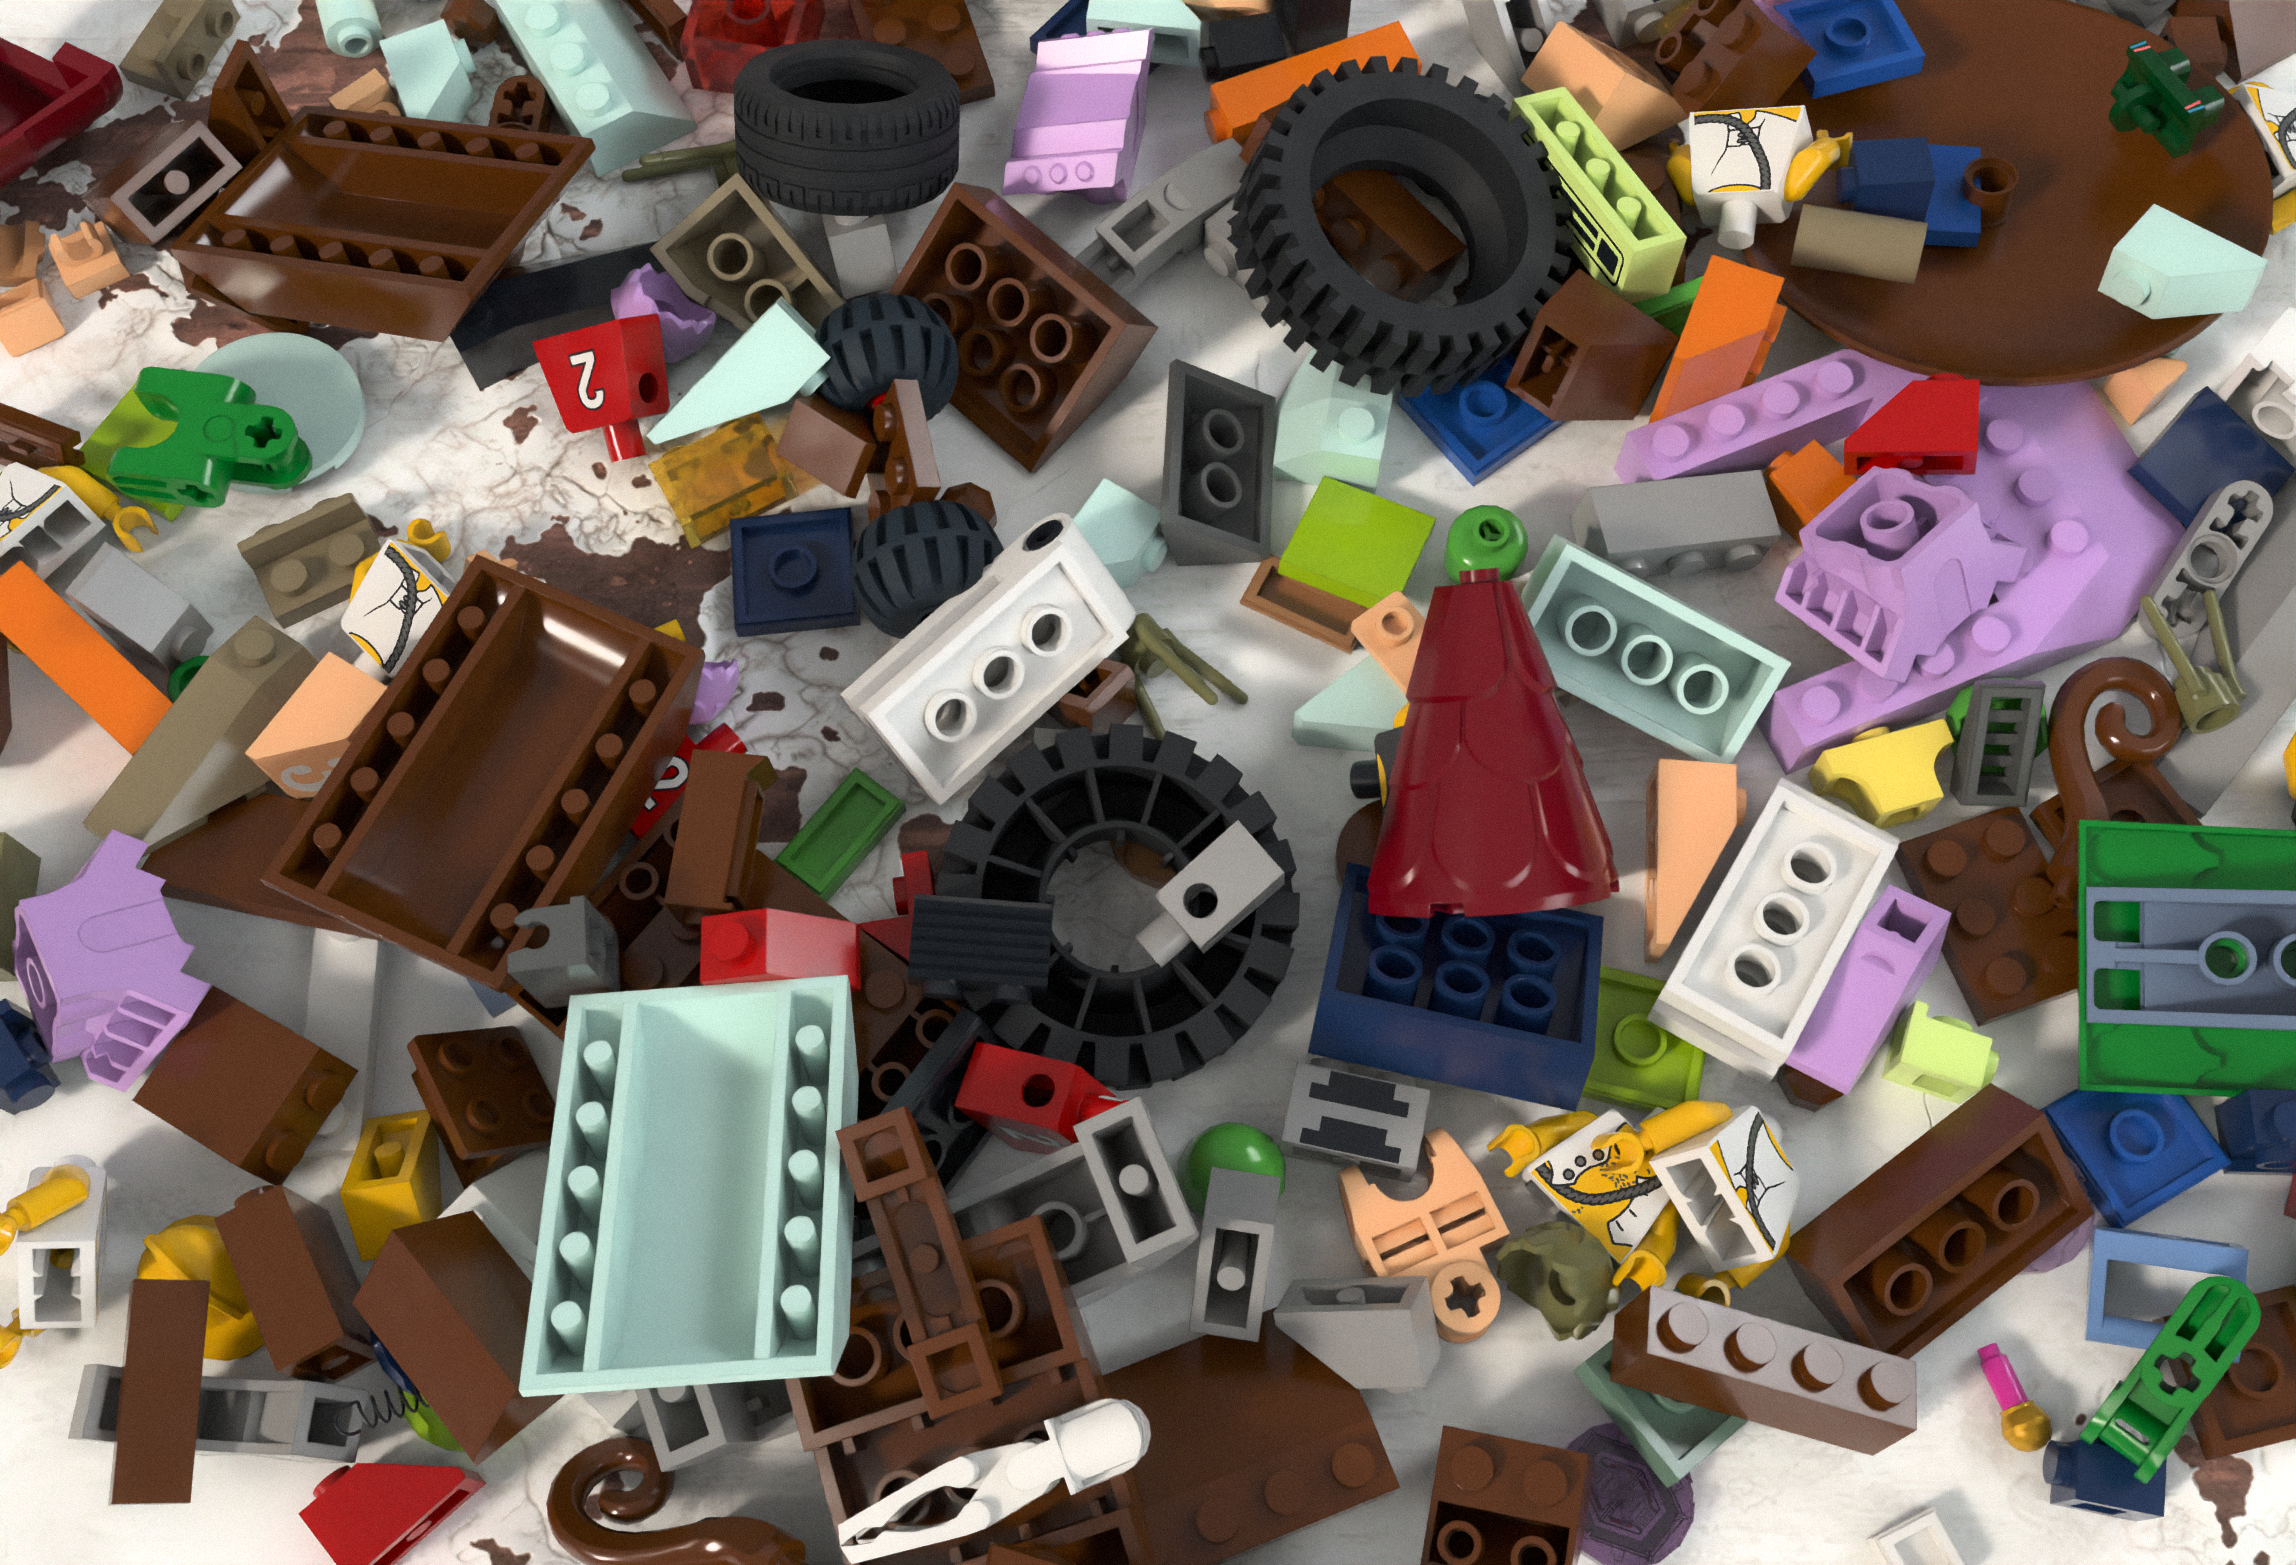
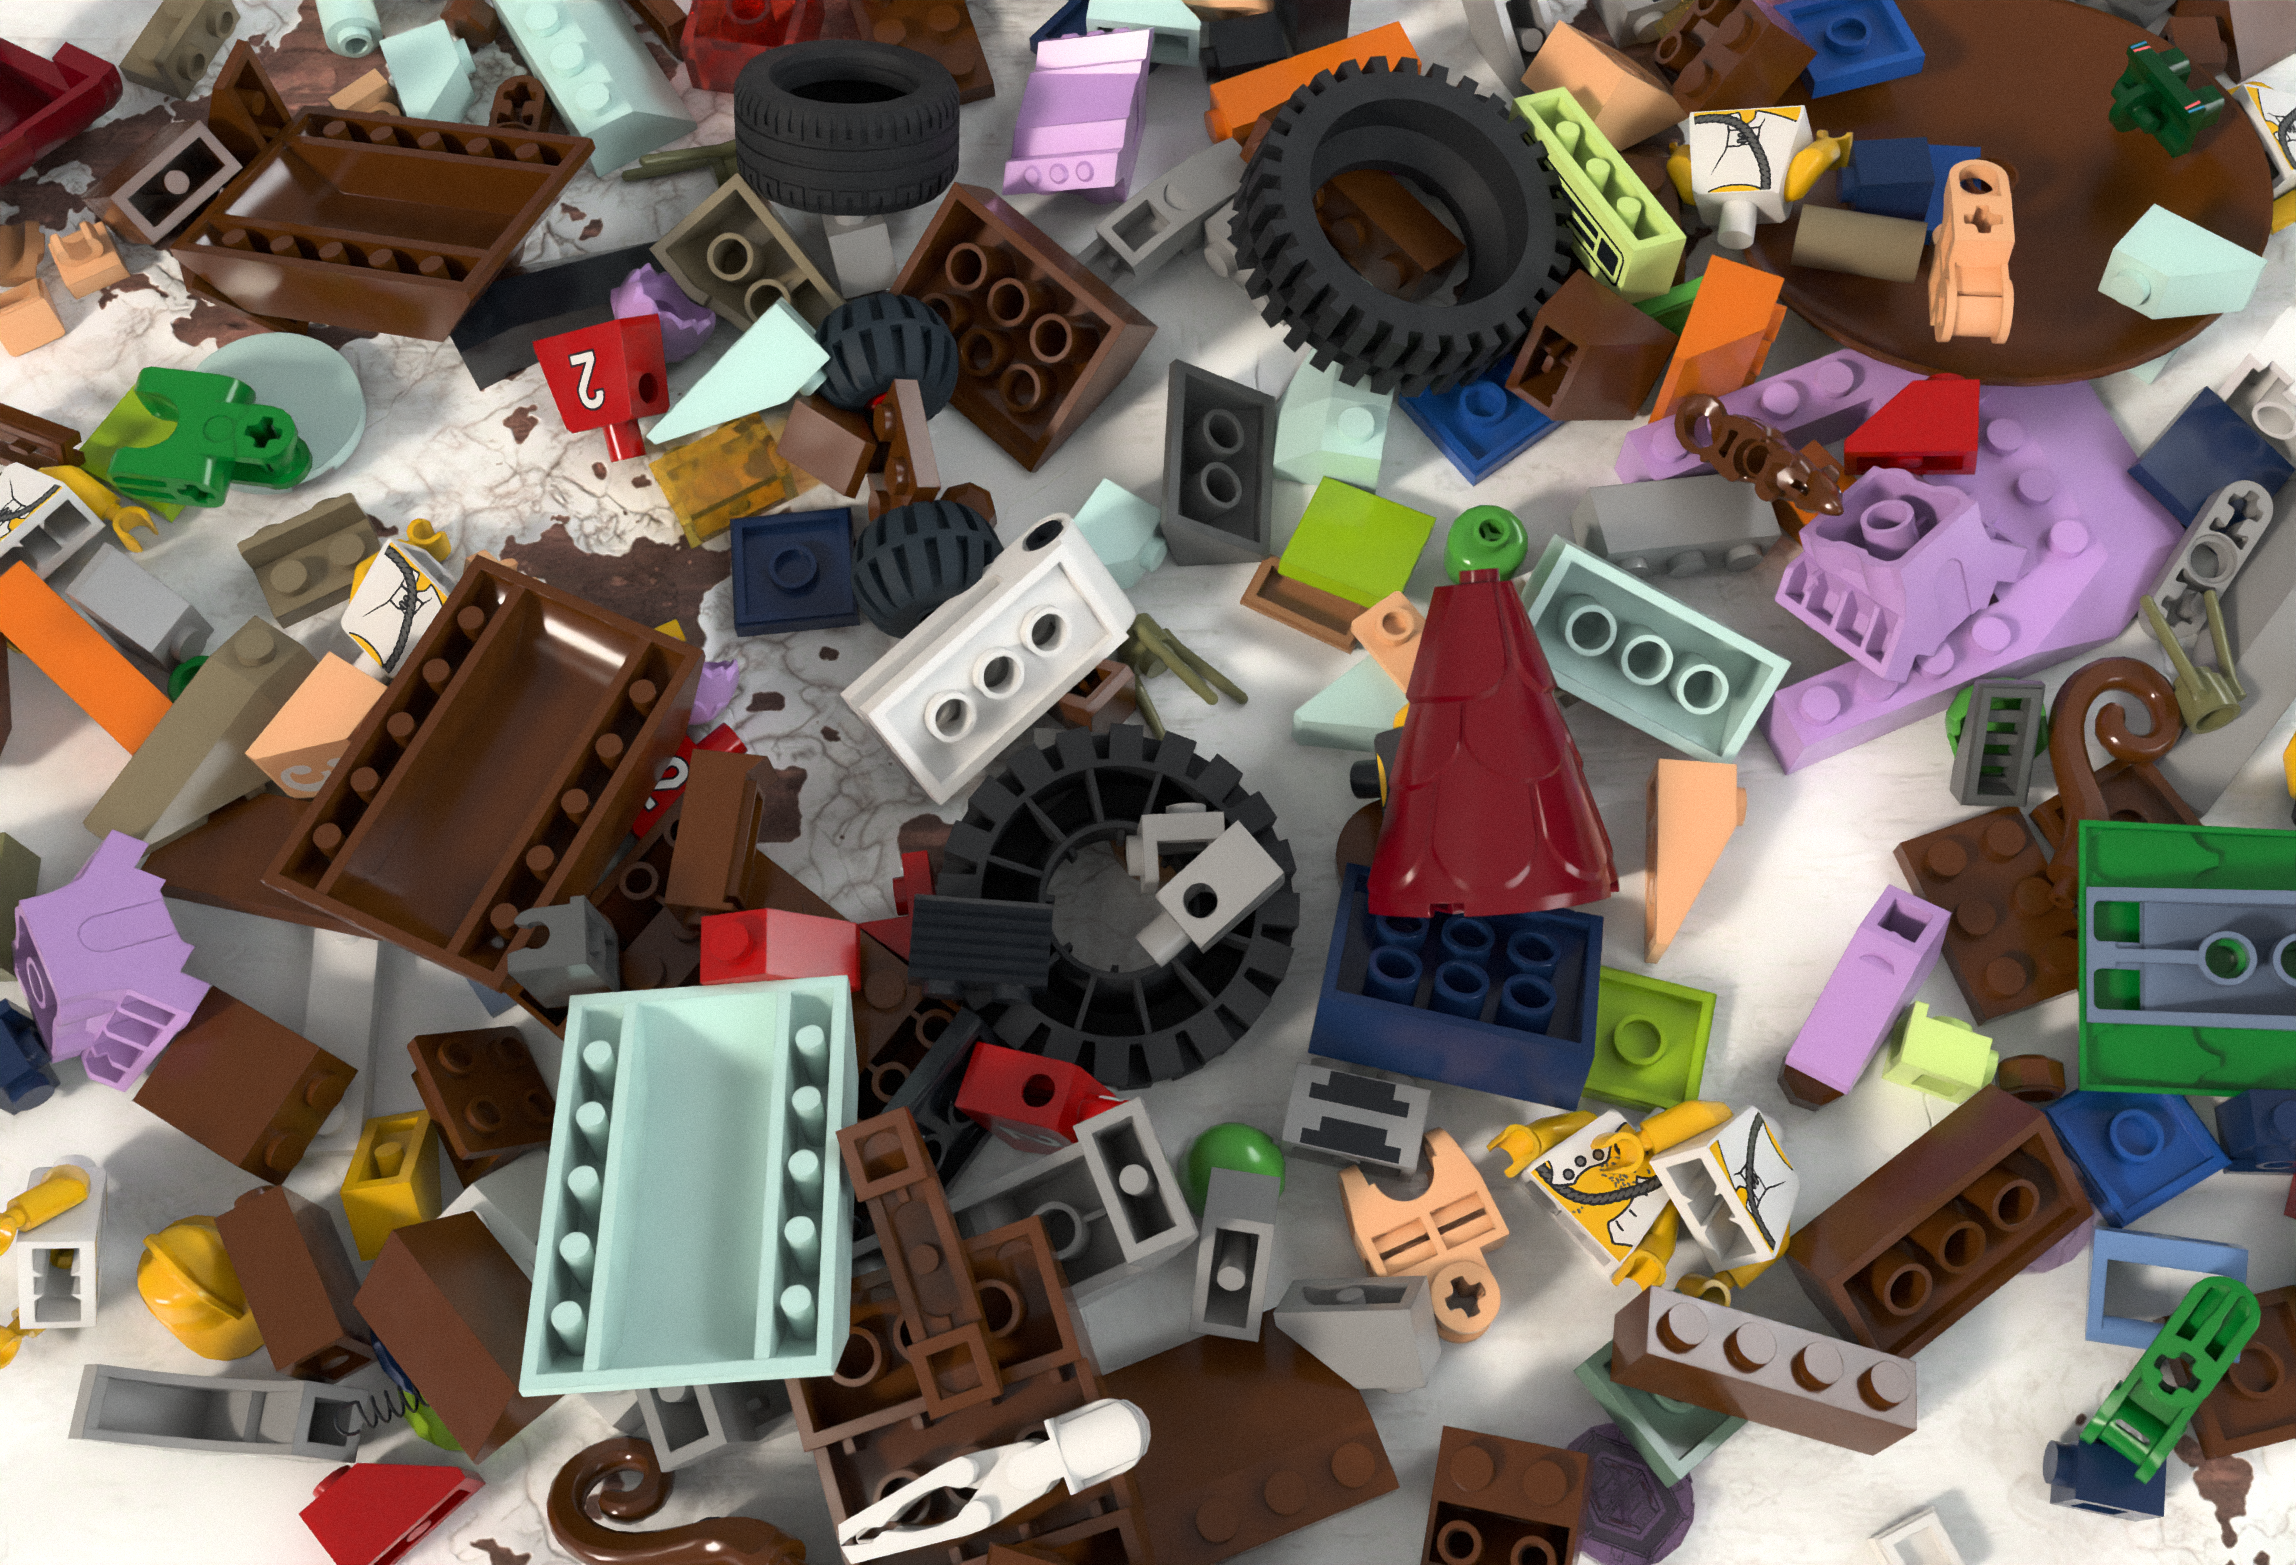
(159, 1392): reddish brown tile -> none
(841, 834): bright green tile -> none
(1182, 830): none -> light grey bracket
(1562, 1275): olive hair -> none
(1758, 454): none -> reddish brown animal
(1774, 932): white hinge -> none
(1885, 773): light yellow brick -> none
(1971, 257): none -> light nougat piece
(2022, 1421): piece -> none
(2031, 1077): none -> reddish brown tile
(2143, 387): light nougat slope -> none

